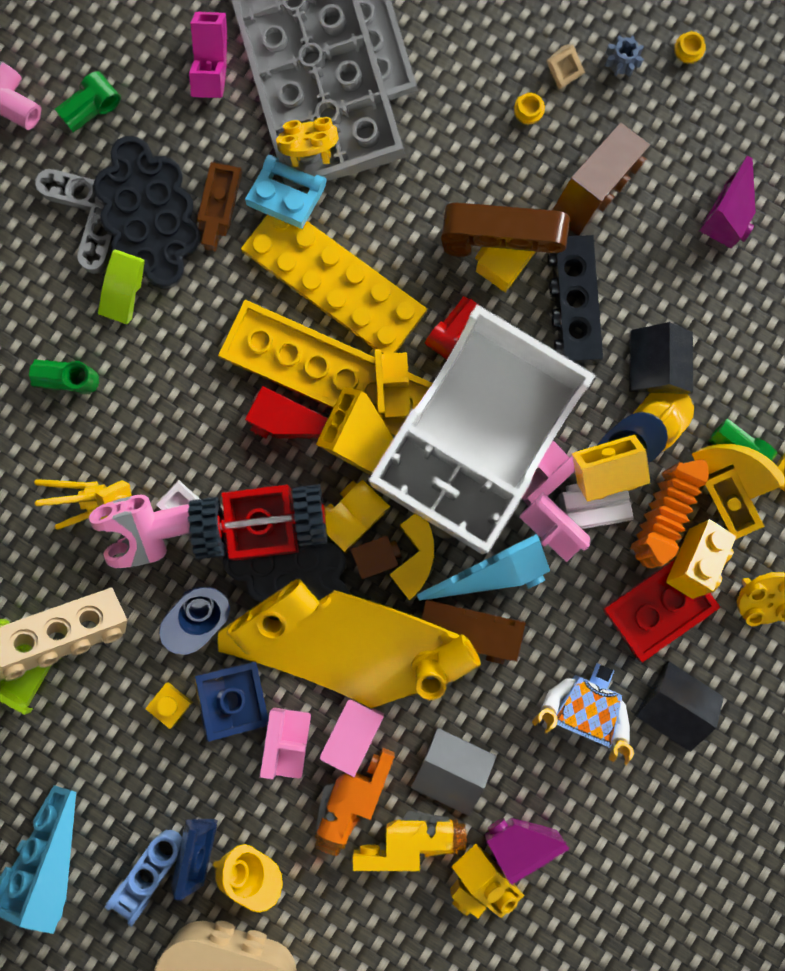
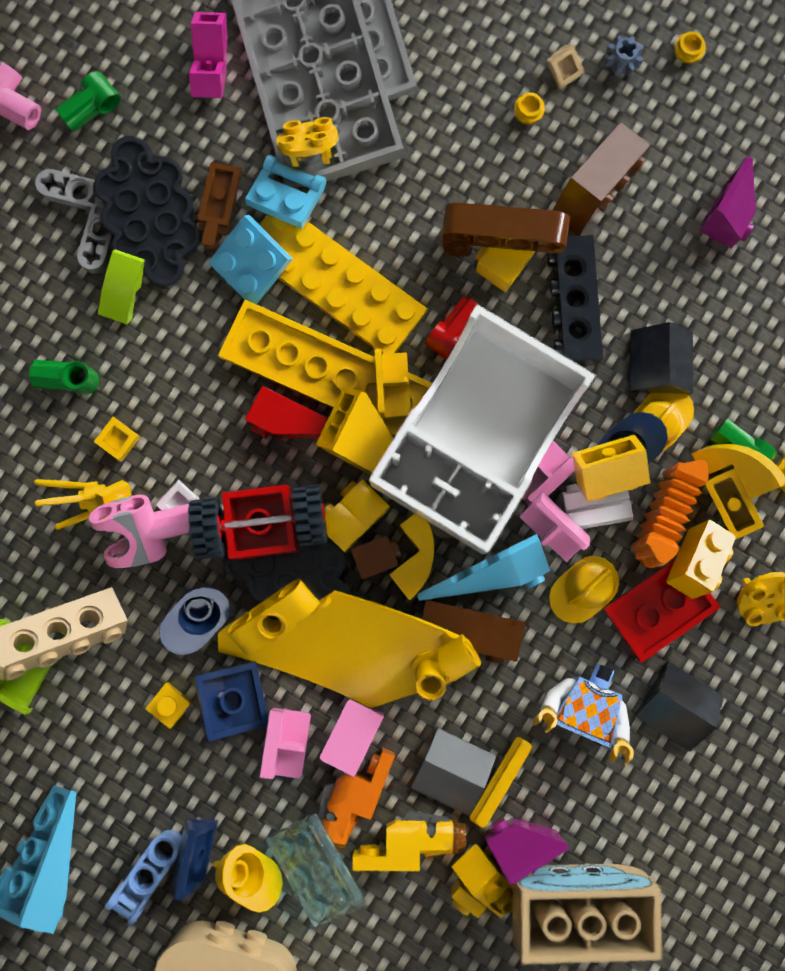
(117, 439): none -> yellow plate
(250, 260): none -> medium azure plate
(315, 871): none -> clear light blue plate
(500, 782): none -> yellow axle
(584, 589): none -> yellow piece
(586, 914): none -> tan brick

